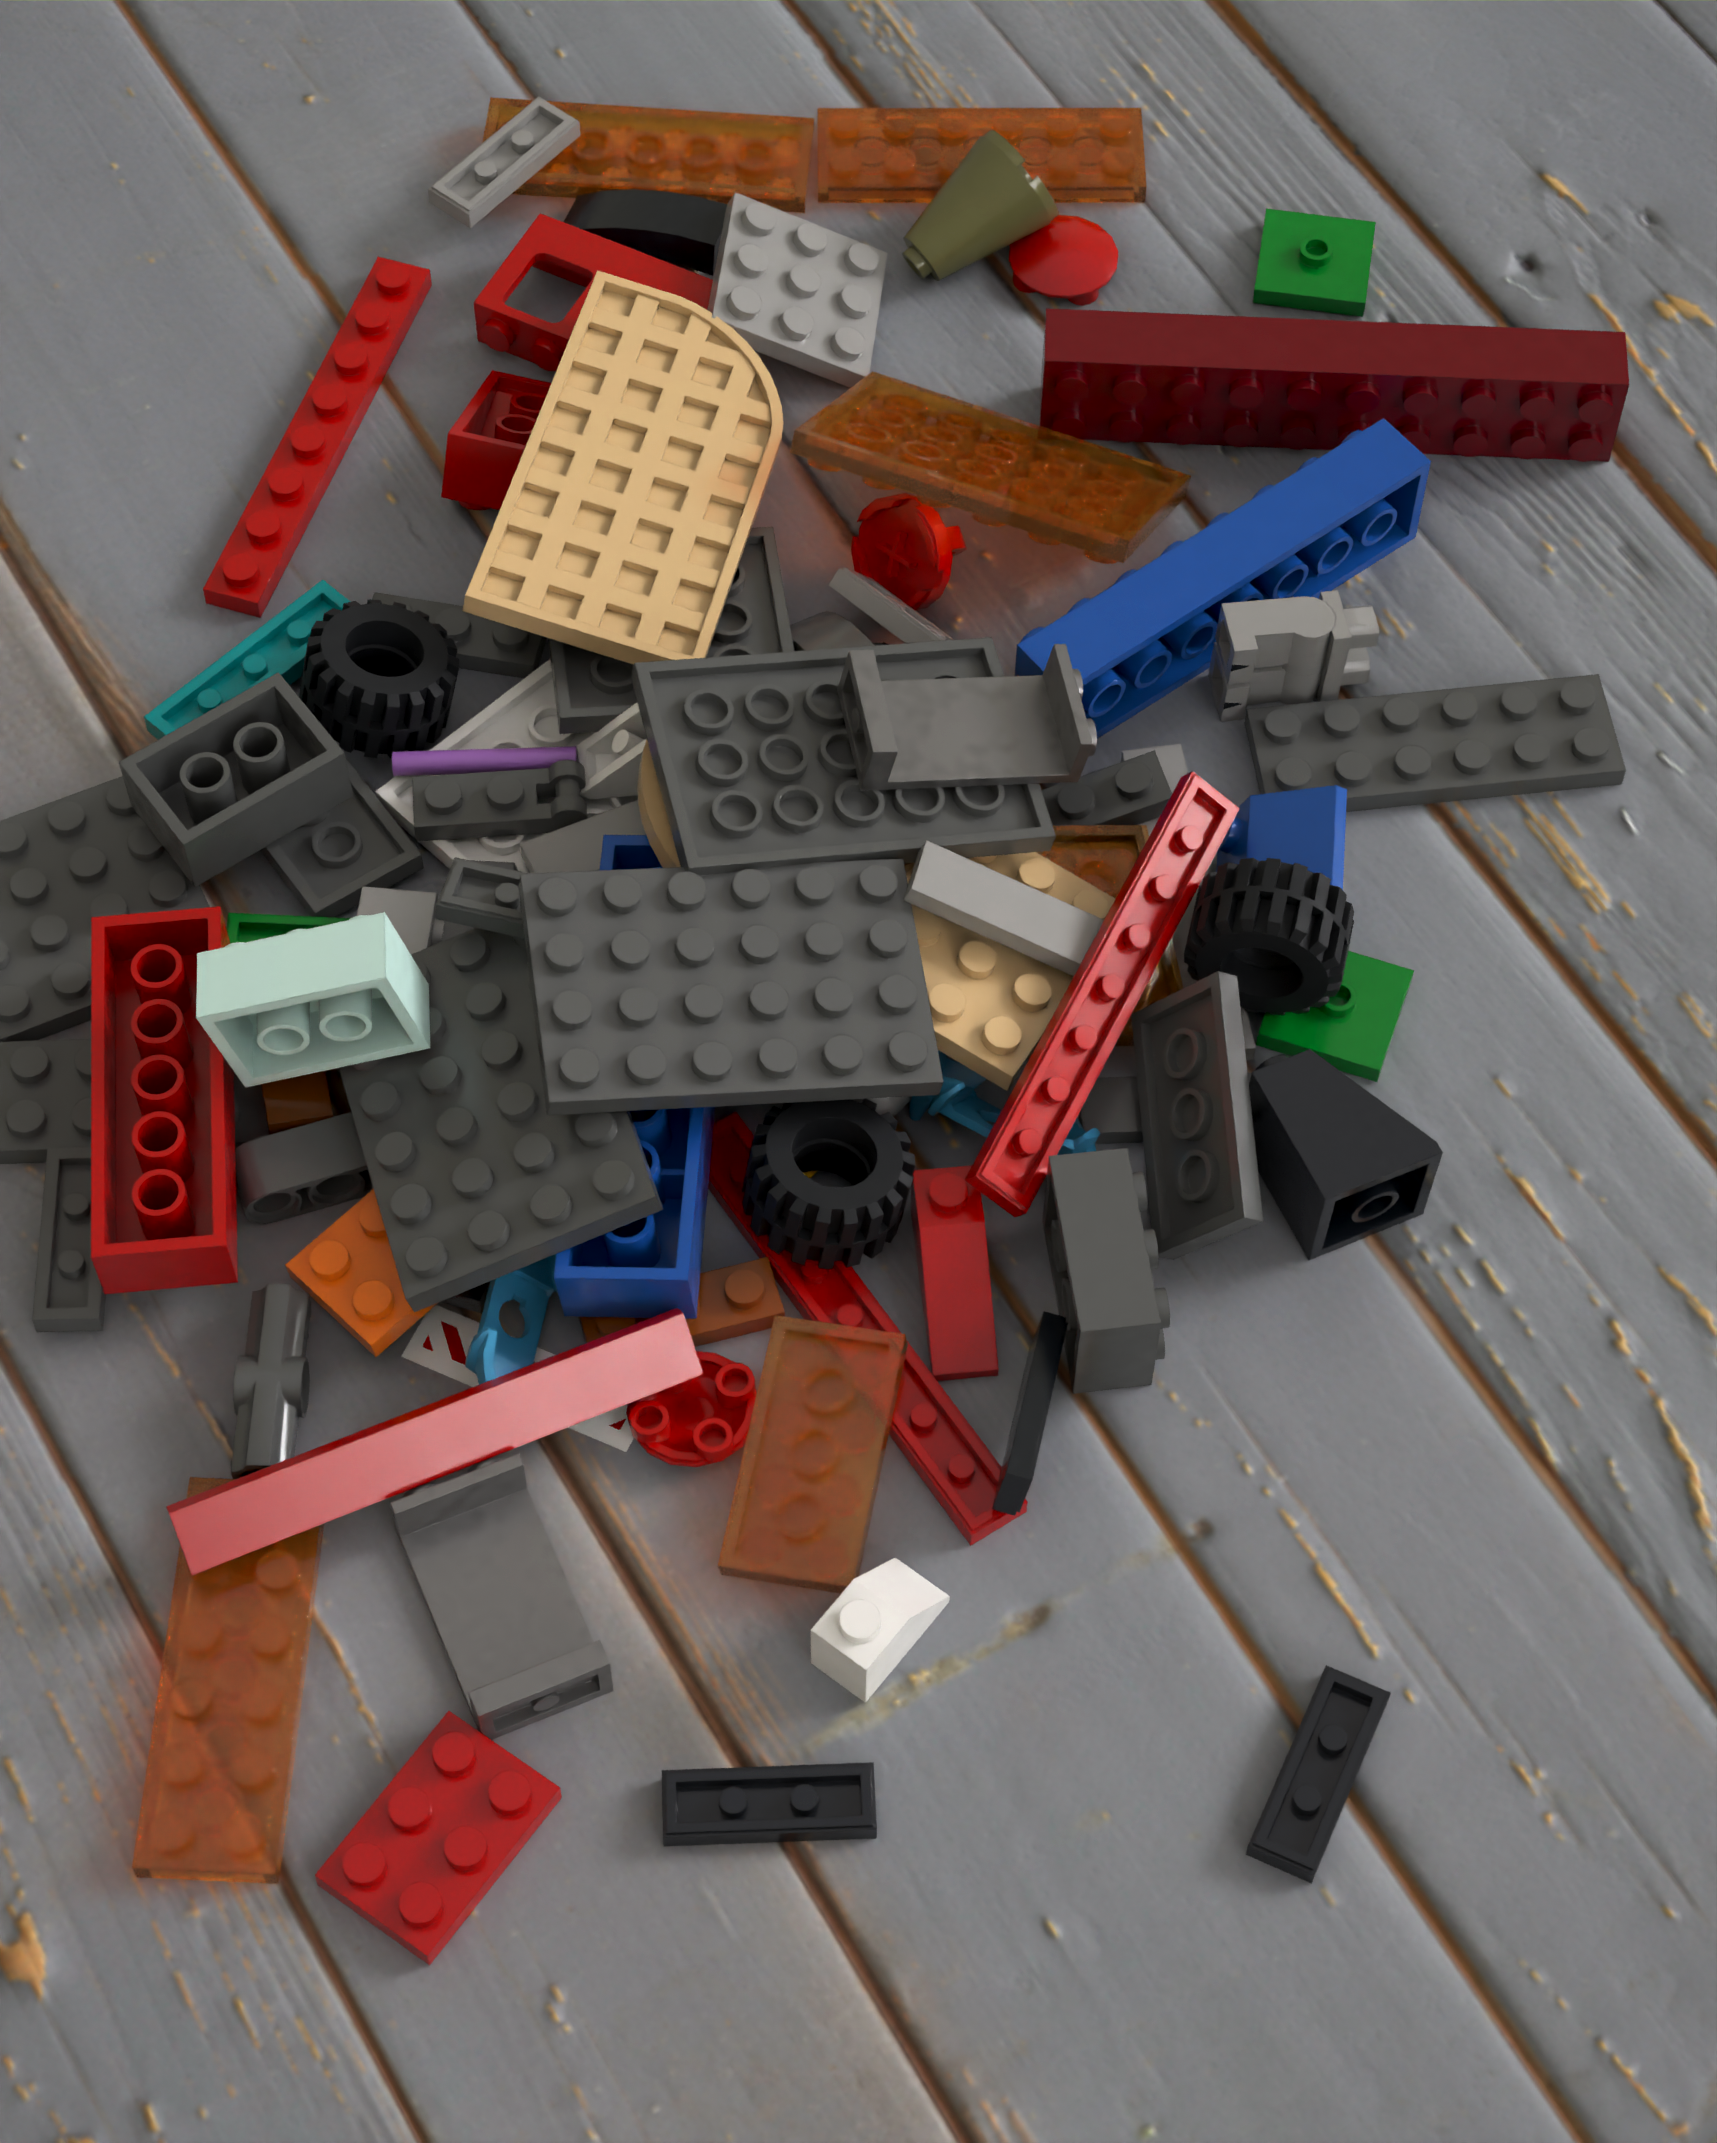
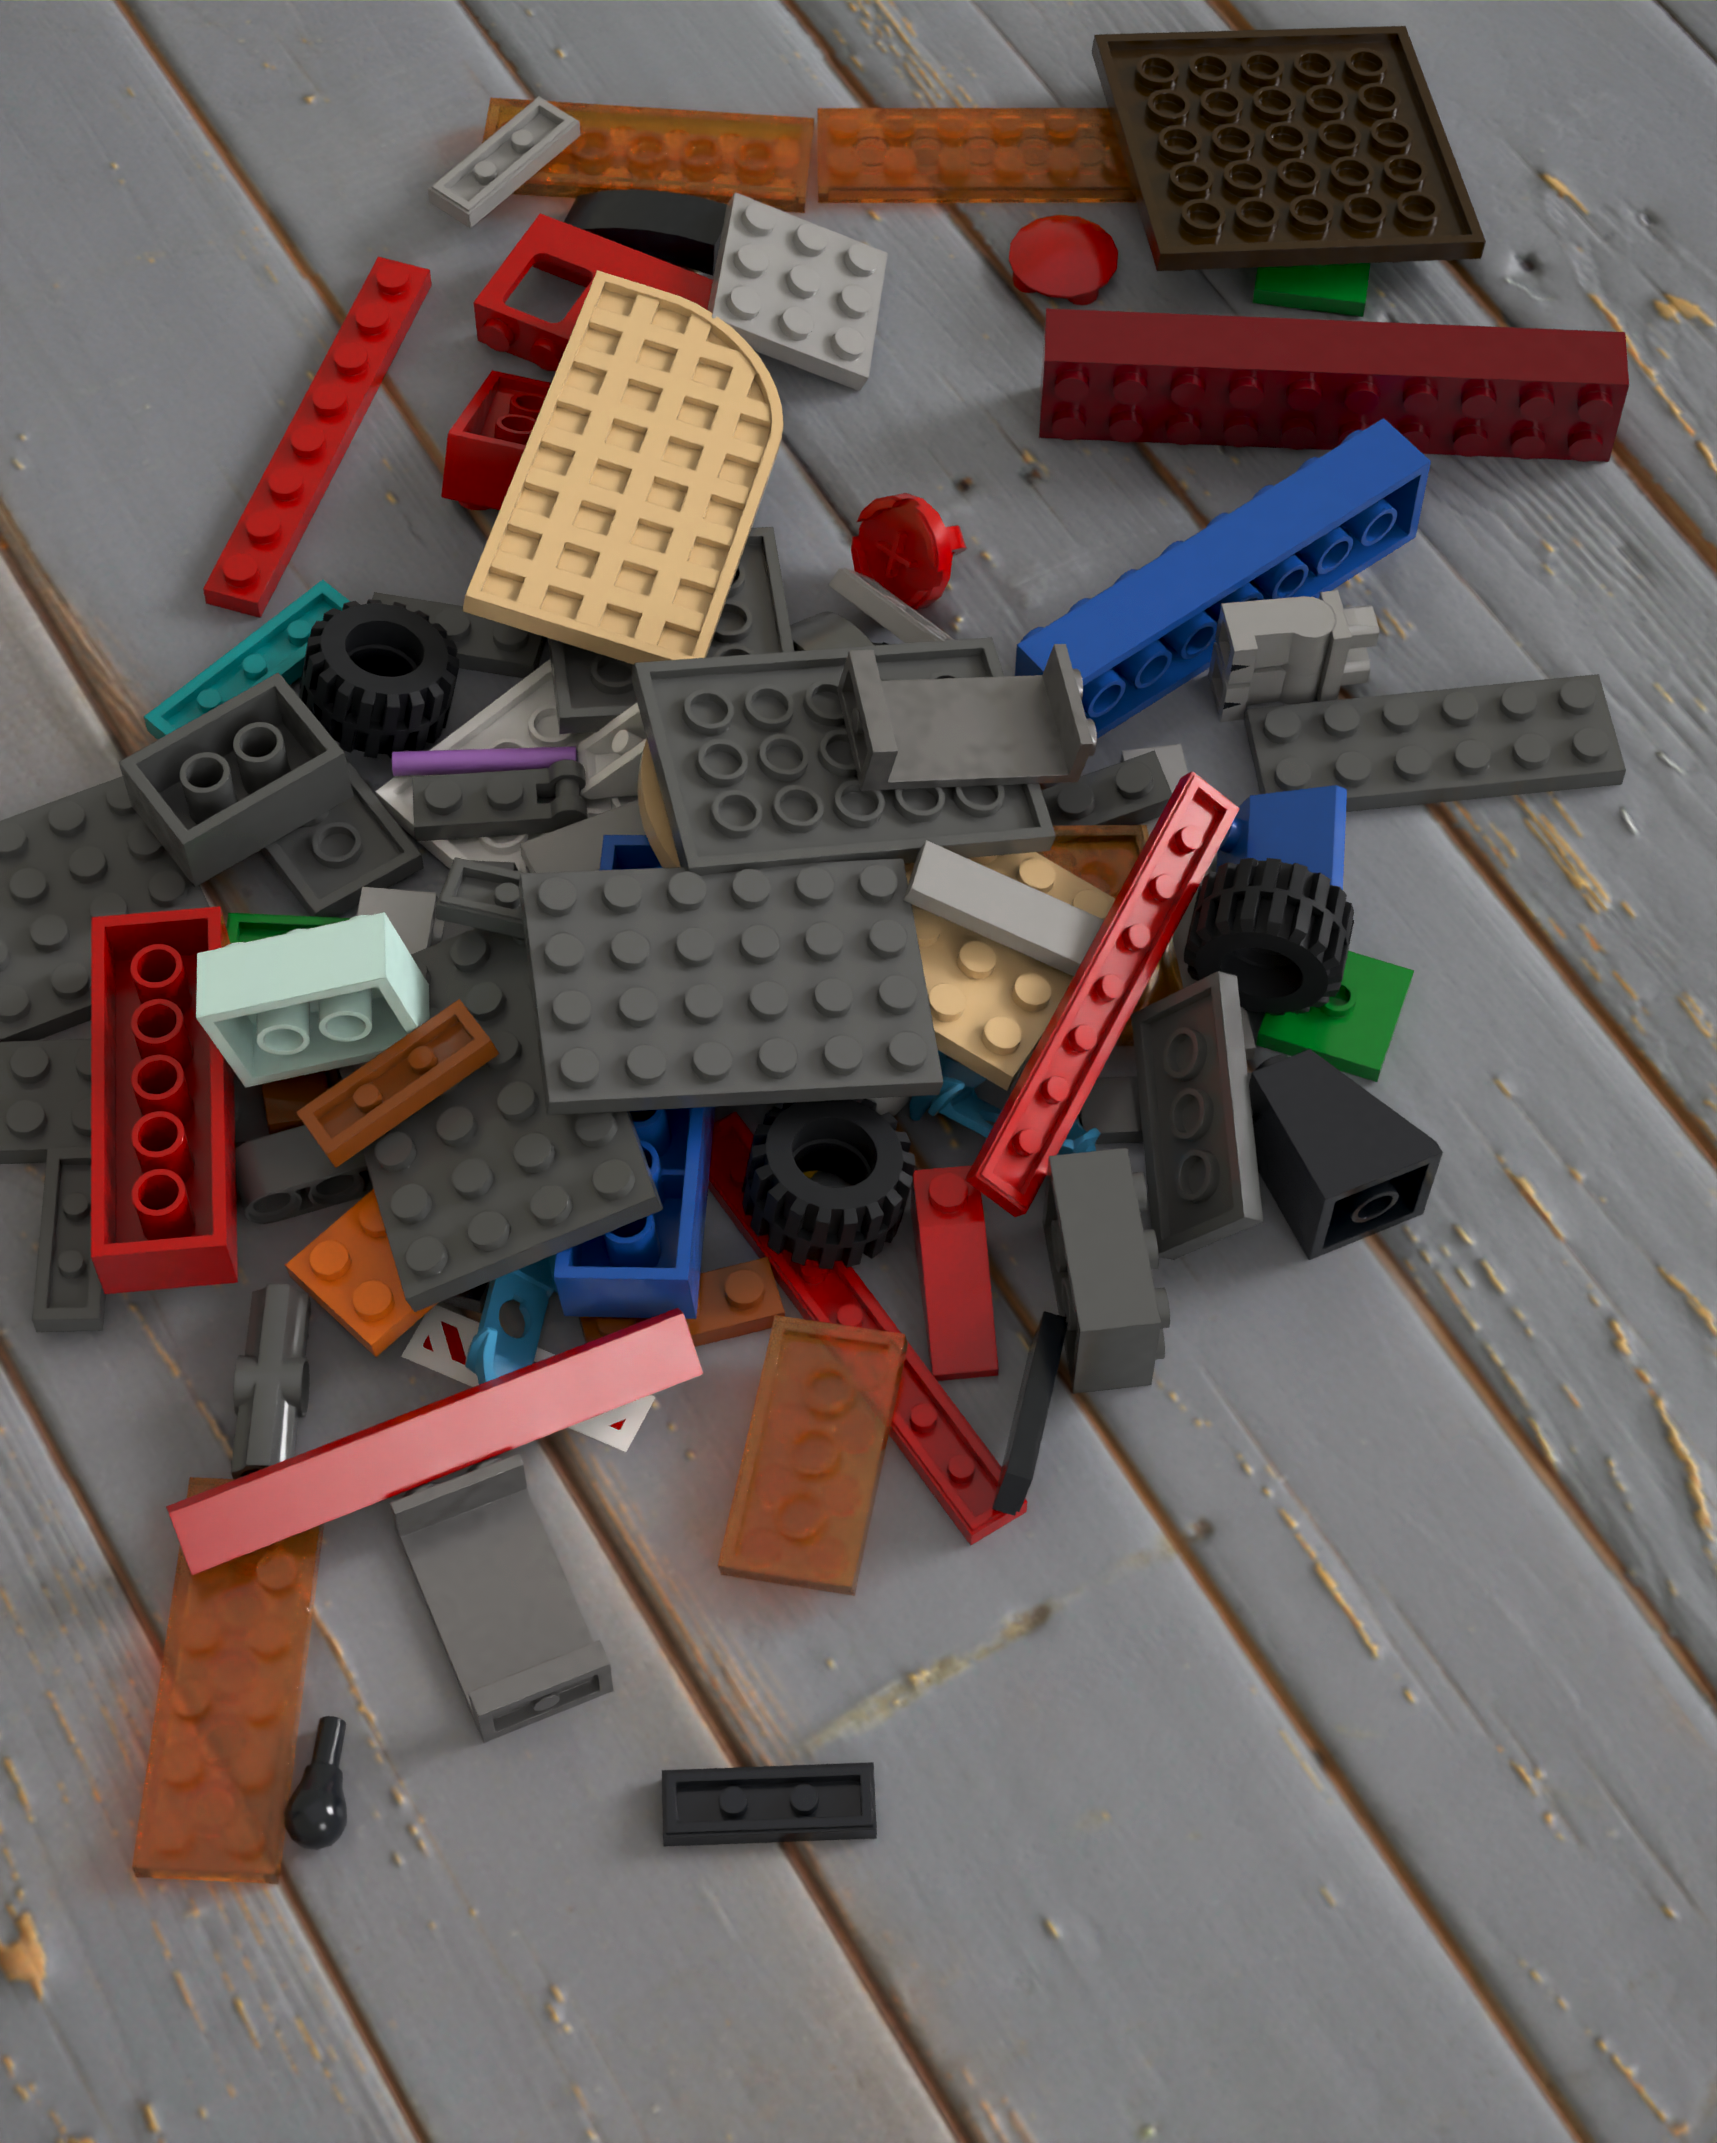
(318, 1805): none -> black piece
(397, 1083): none -> dark orange plate
(438, 1837): red plate -> none
(698, 1418): red dish -> none
(874, 1626): white slope -> none
(978, 210): olive cone -> none
(992, 467): clear orange plate -> none
(1285, 148): none -> dark brown plate
(1318, 1774): black tile -> none

